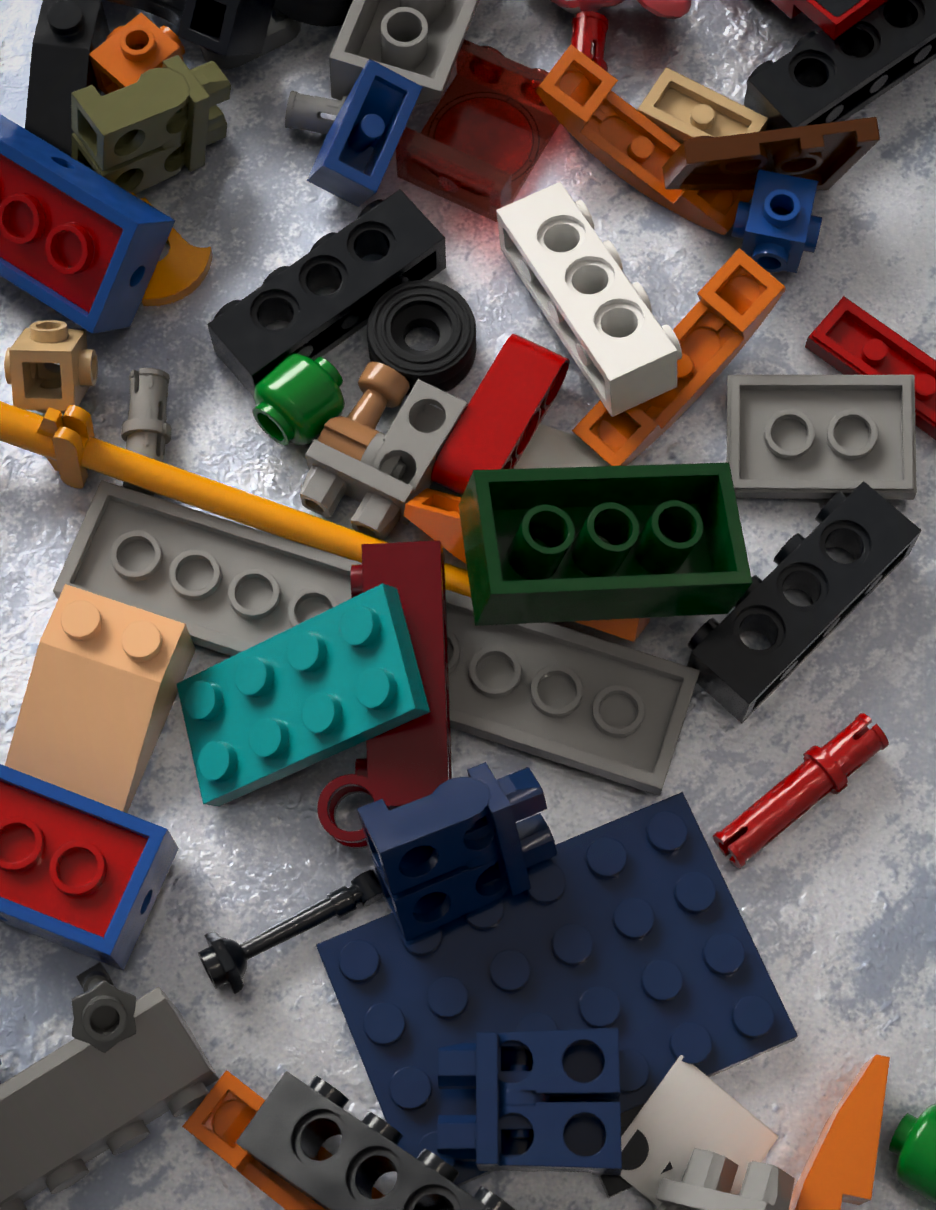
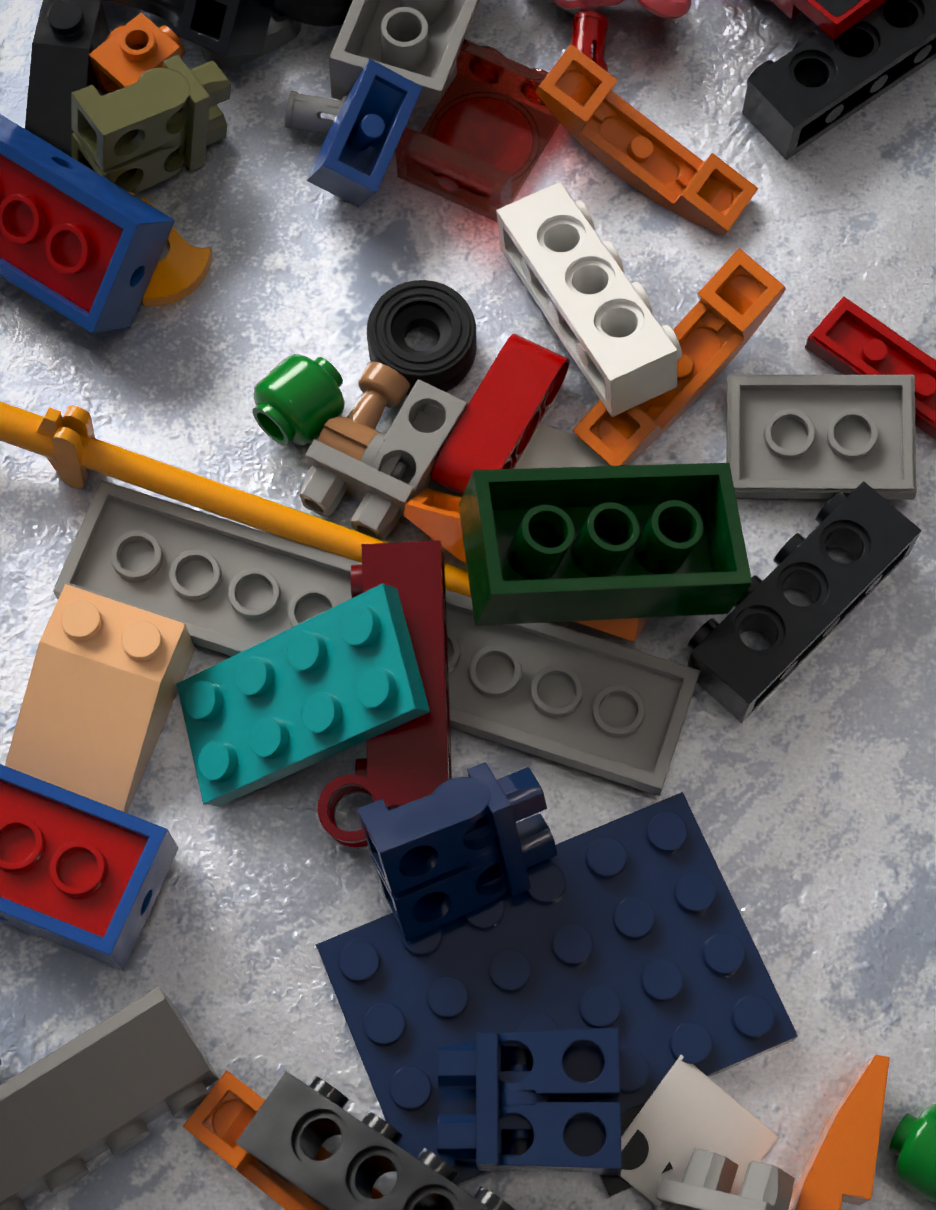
(36, 377): tan brick -> none
(102, 1012): dark grey piece -> none
(146, 423): light grey pin -> none
(227, 960): black piece -> none
(319, 323): black brick -> none
(692, 110): tan plate -> none
(778, 221): blue brick -> none
(807, 152): reddish brown wing -> none
(820, 773): red pin -> none

